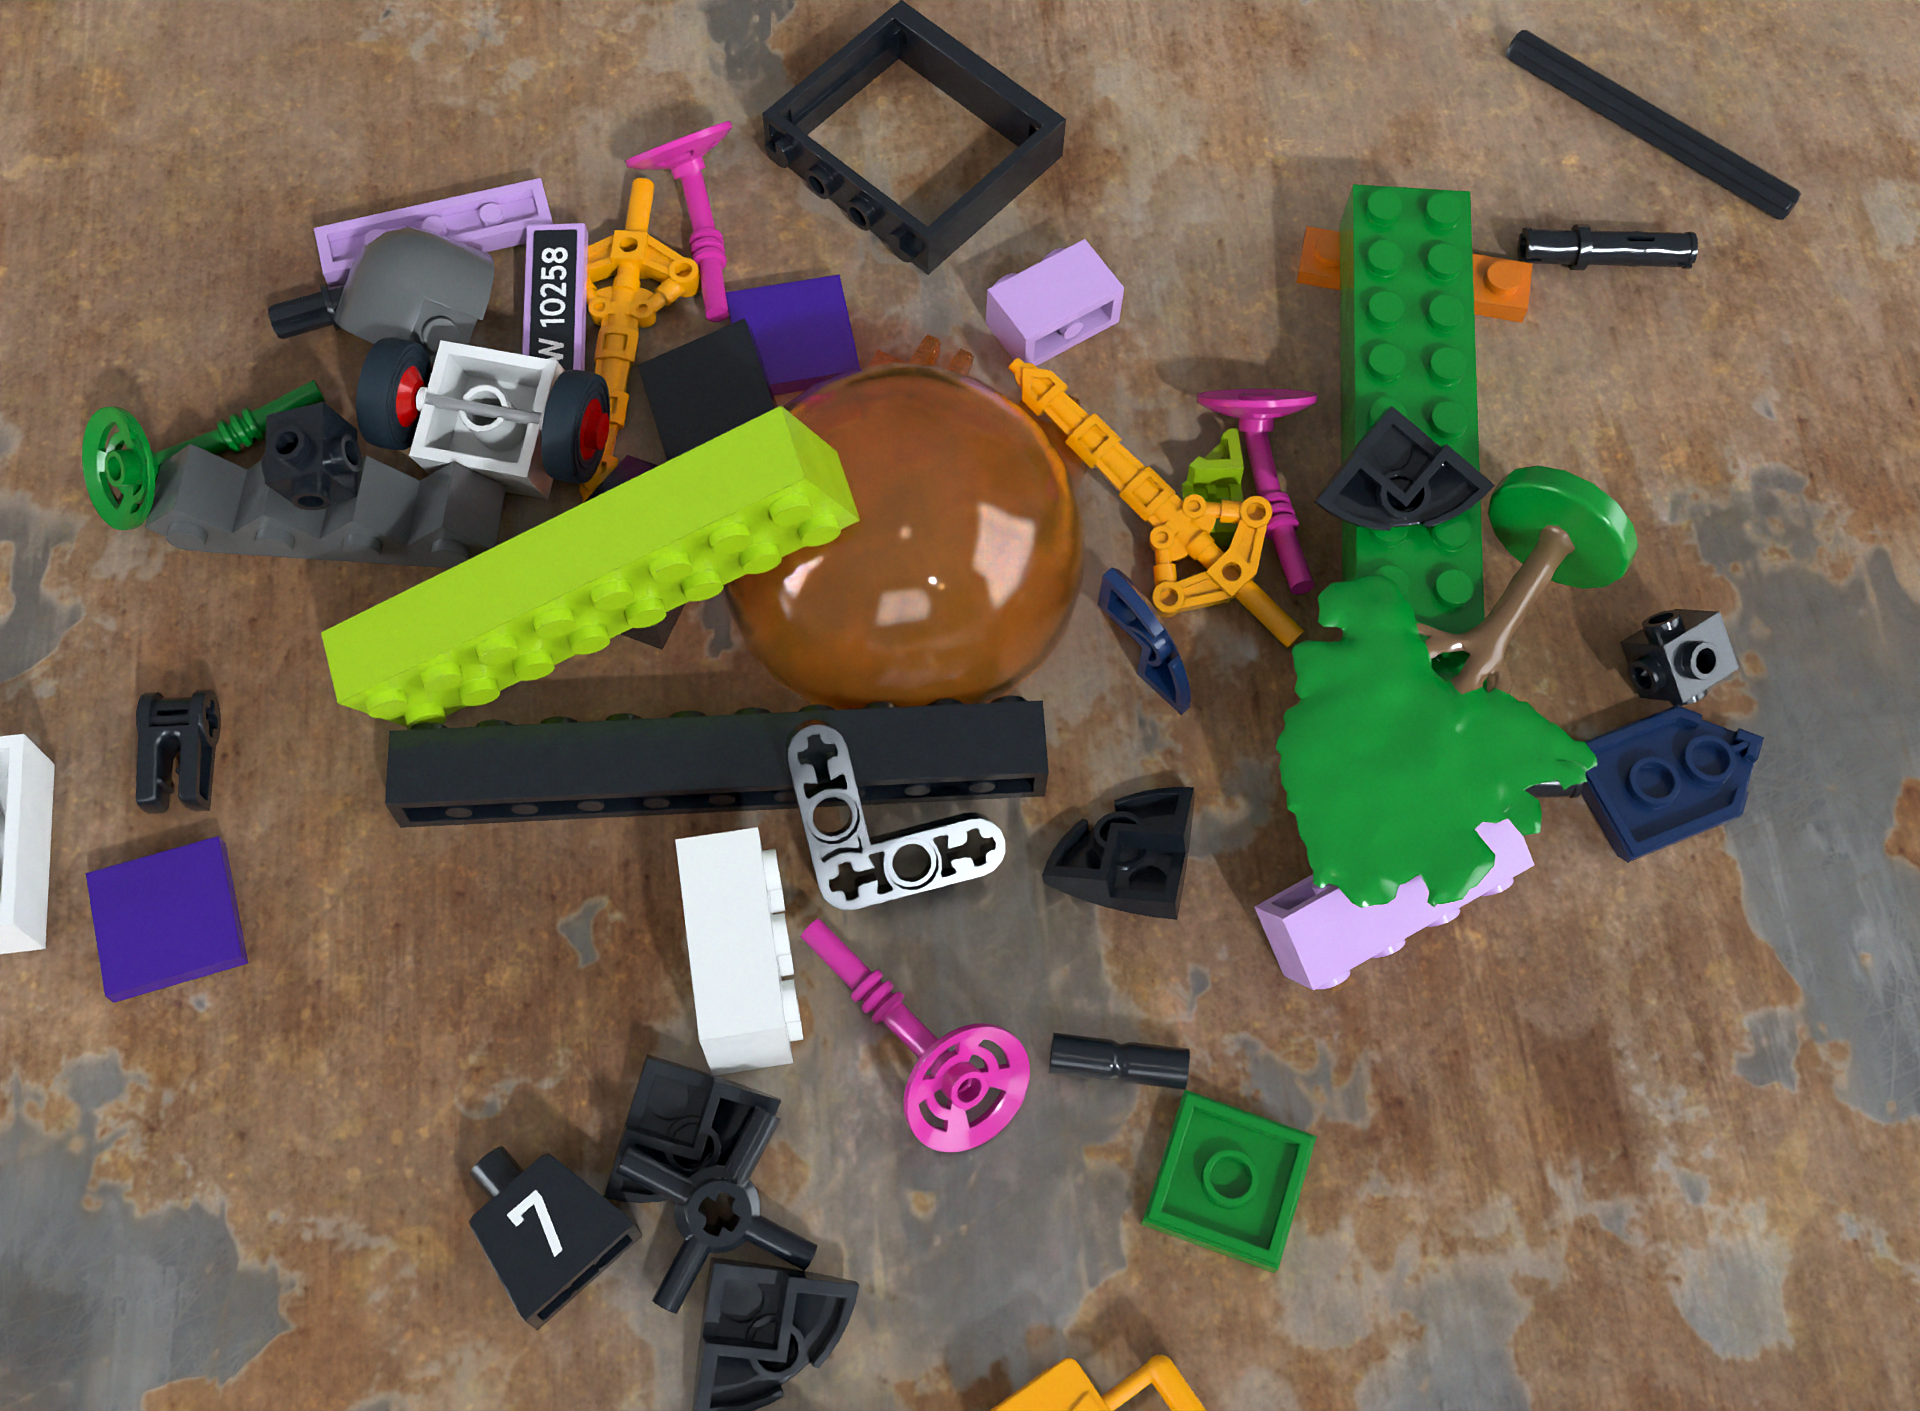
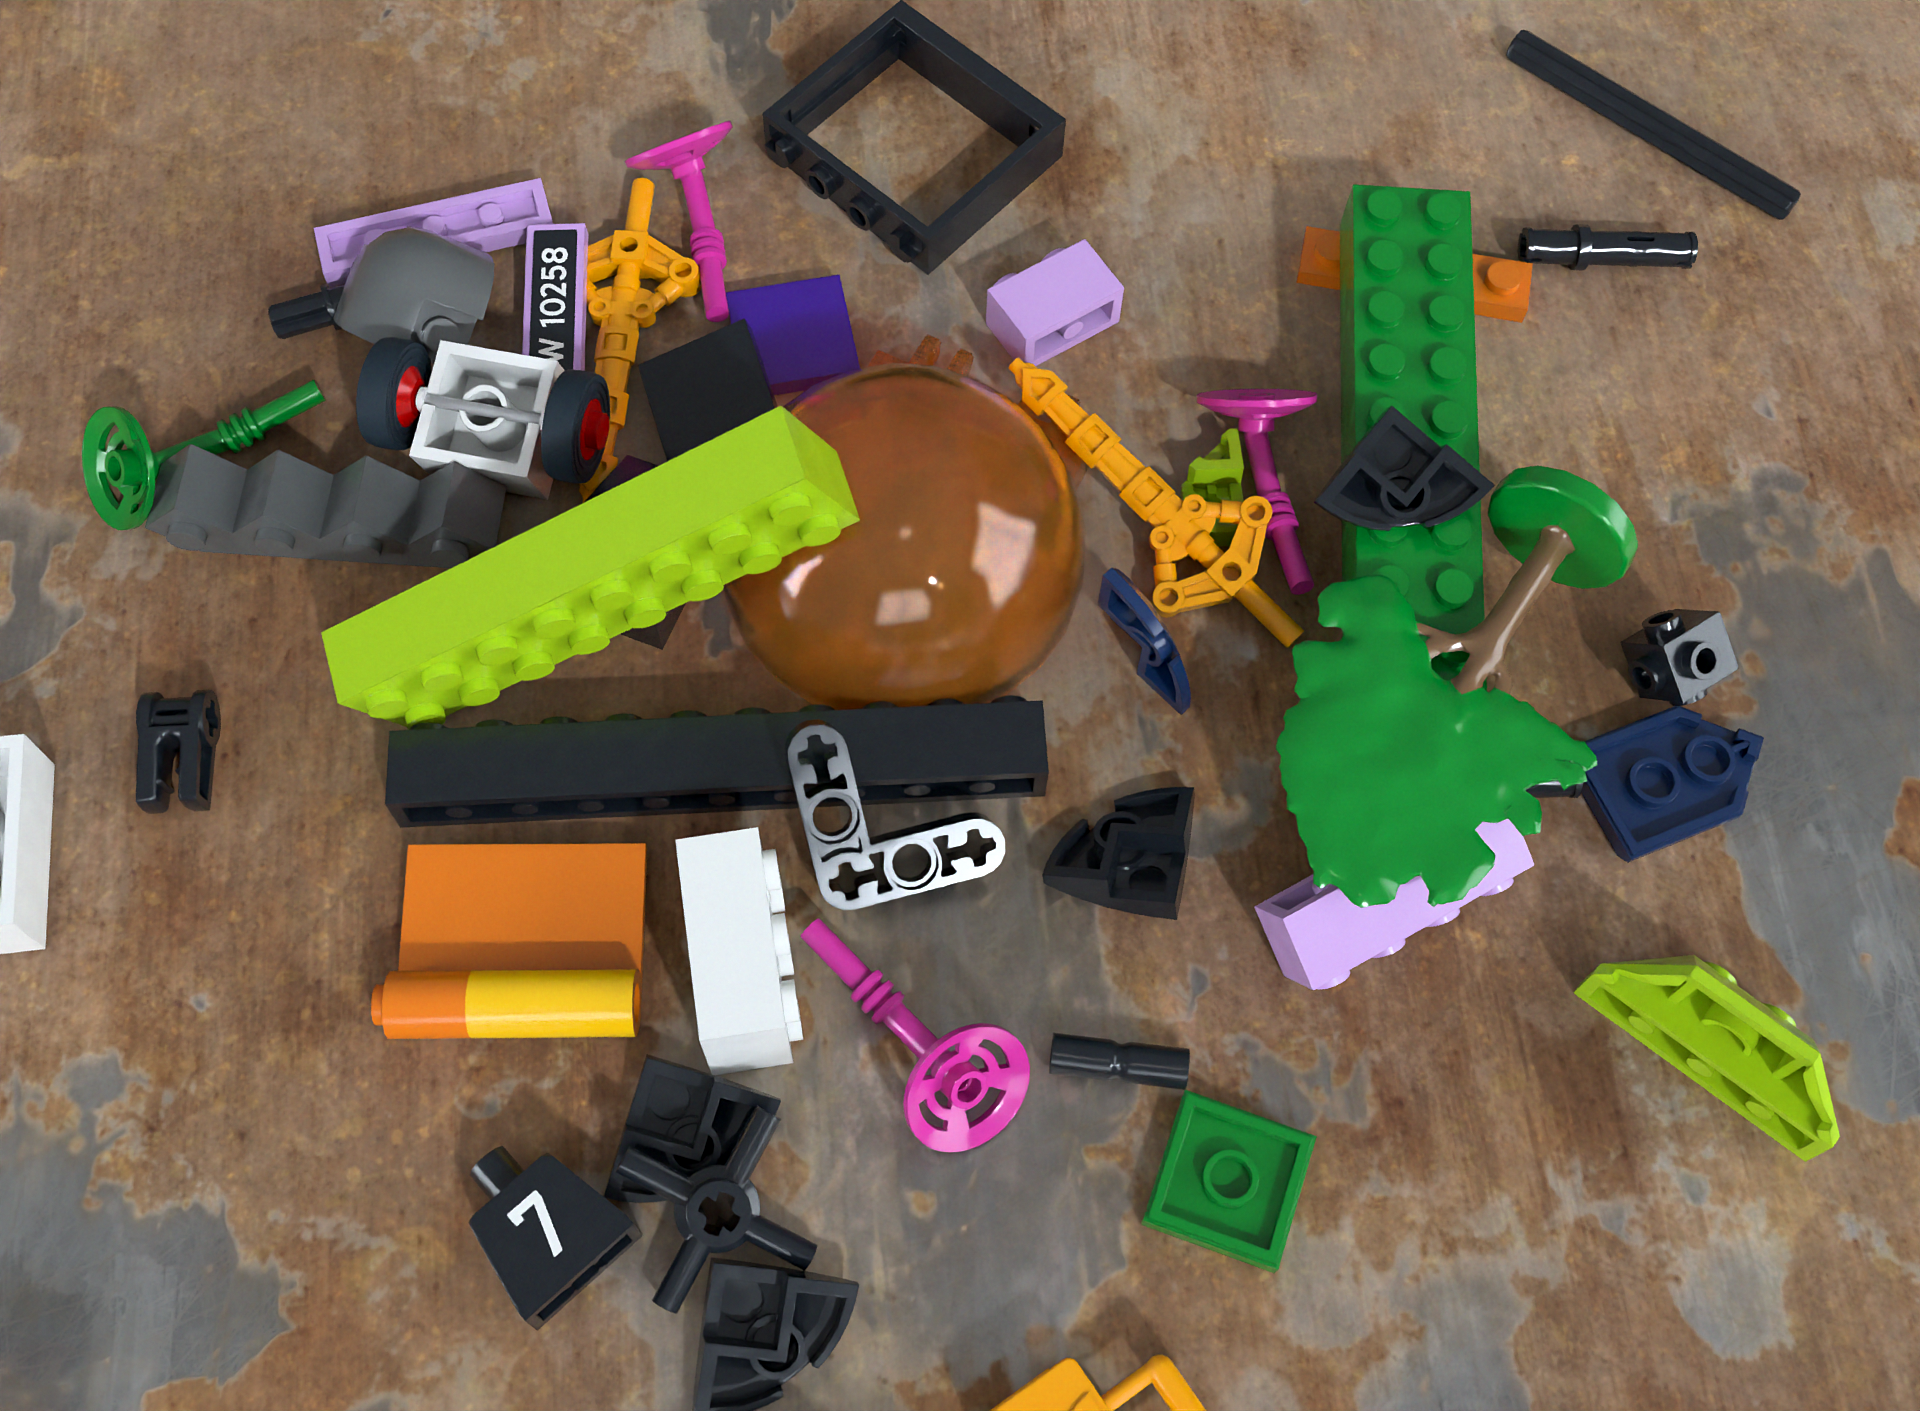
(166, 919): dark purple tile -> none
(311, 456): black brick -> none
(518, 942): none -> orange door
(1724, 1042): none -> lime wedge

